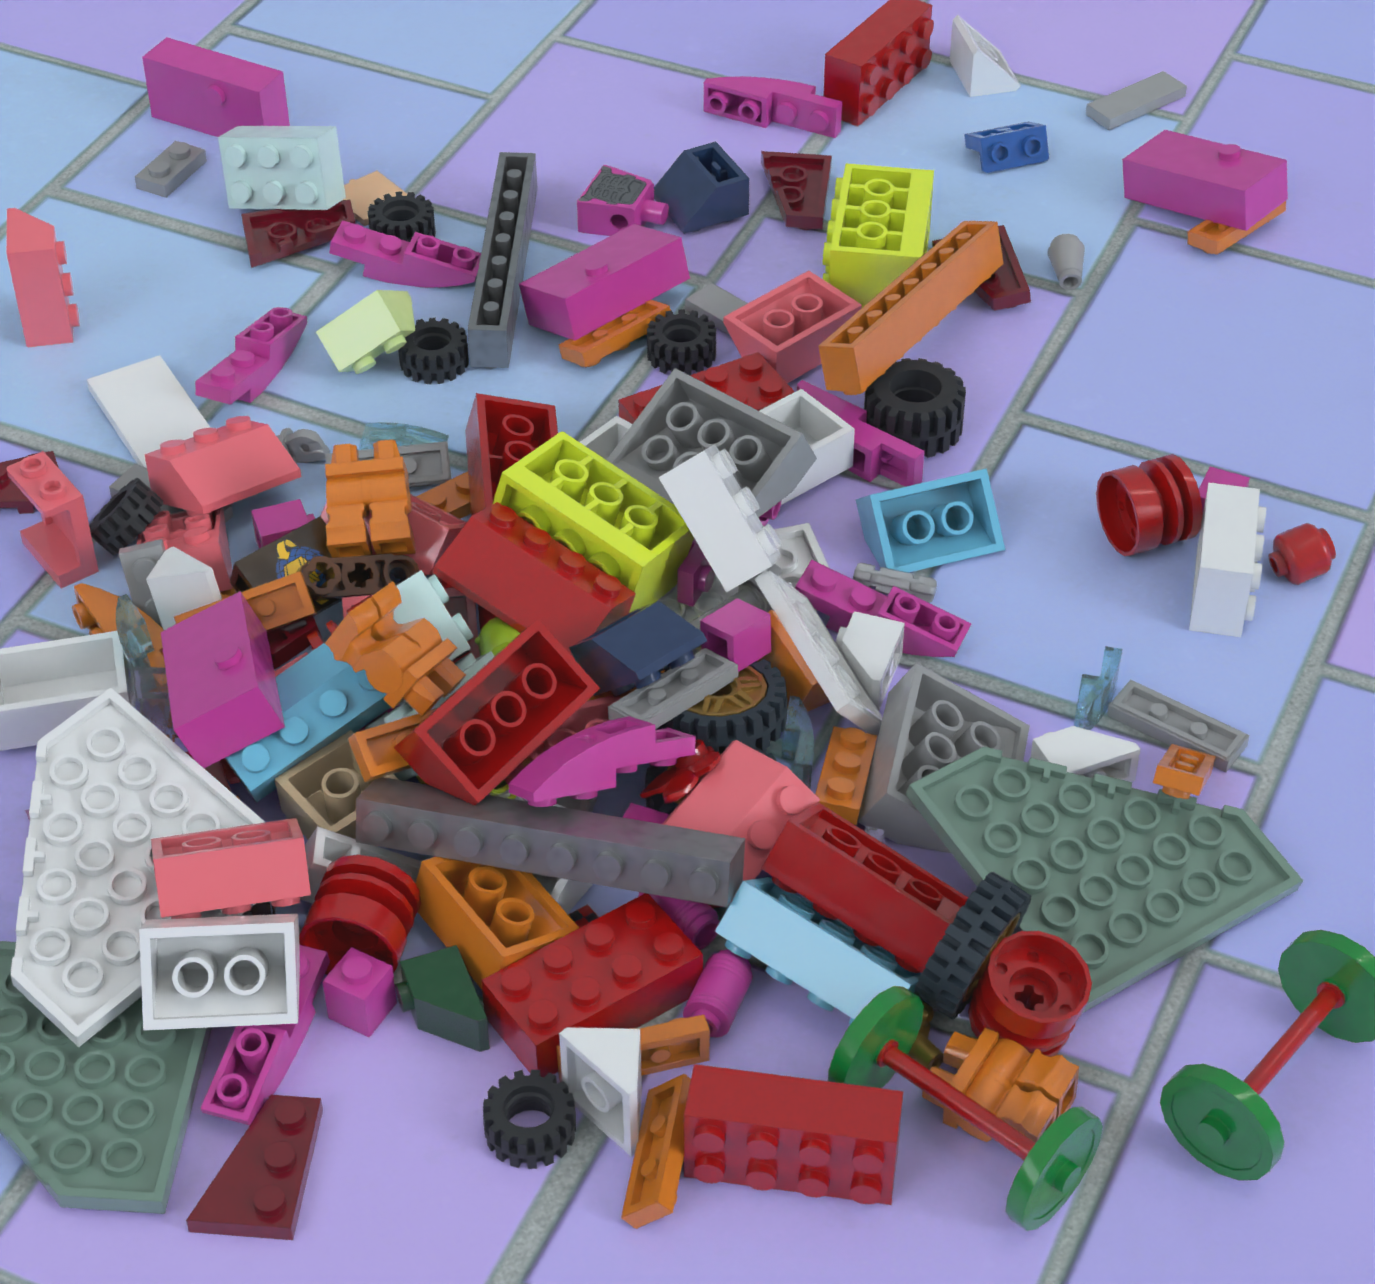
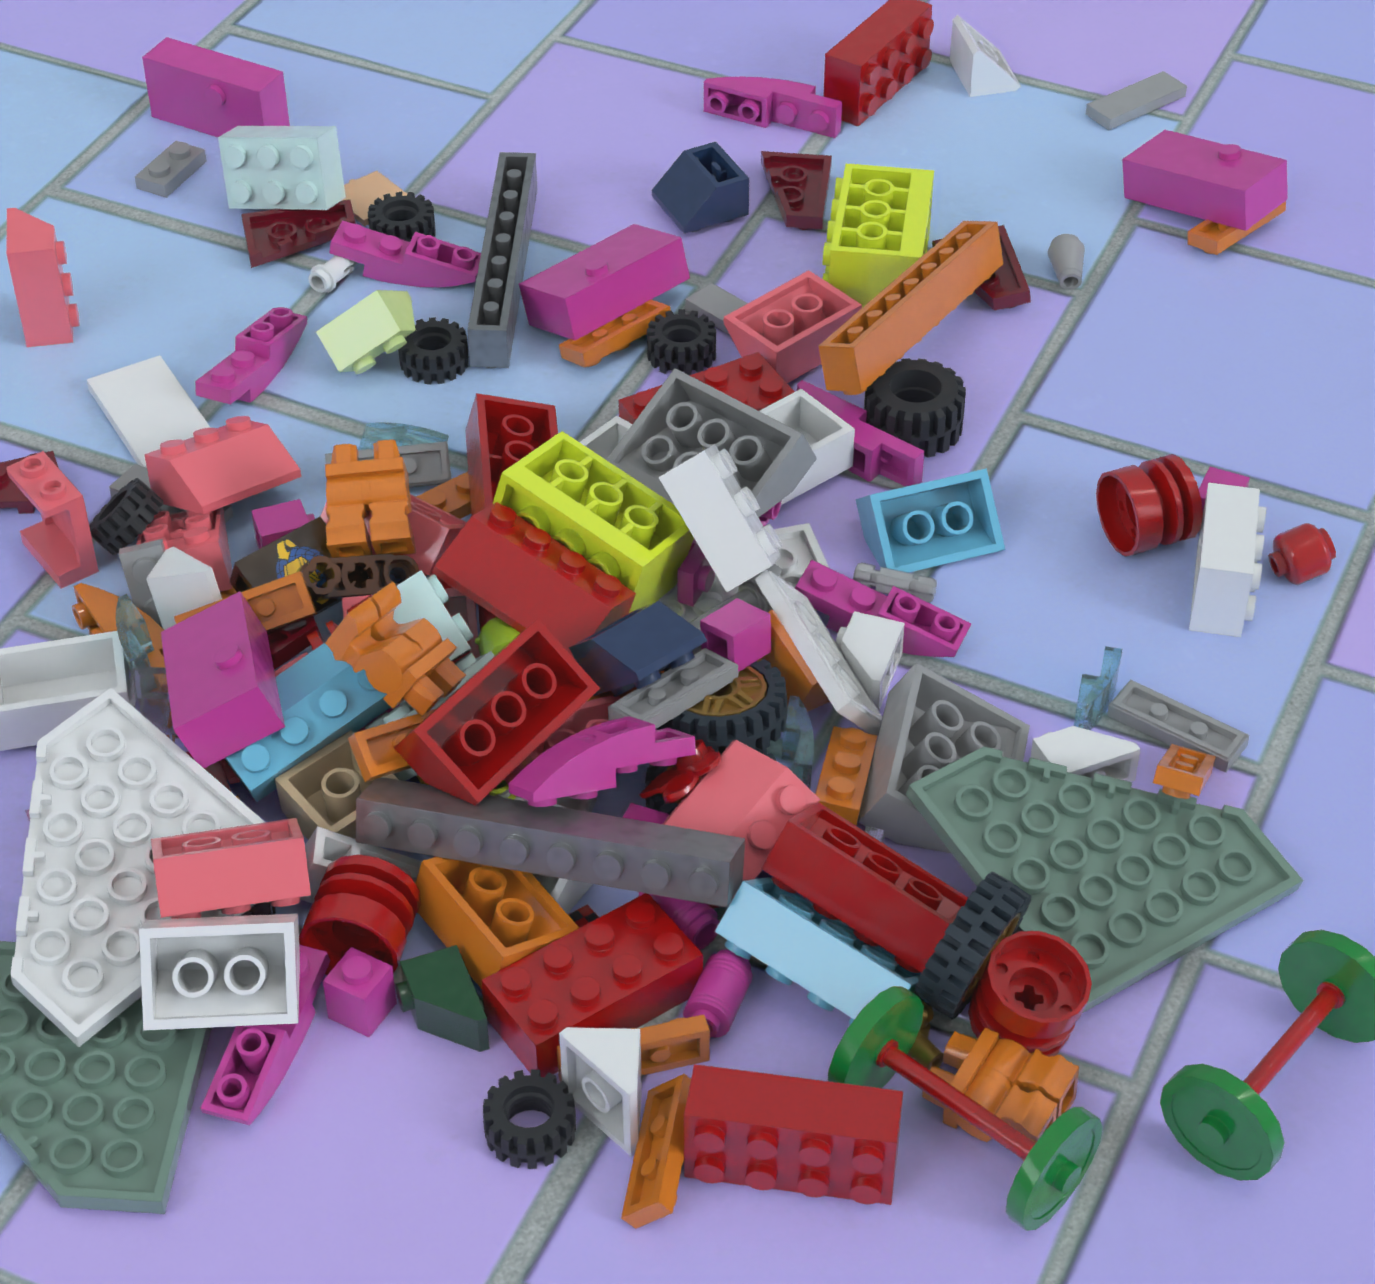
(265, 1174): dark red wing -> none
(303, 445): light grey piece -> none
(325, 276): none -> white pin
(617, 201): dark pink torso -> none
(1009, 146): blue bracket -> none

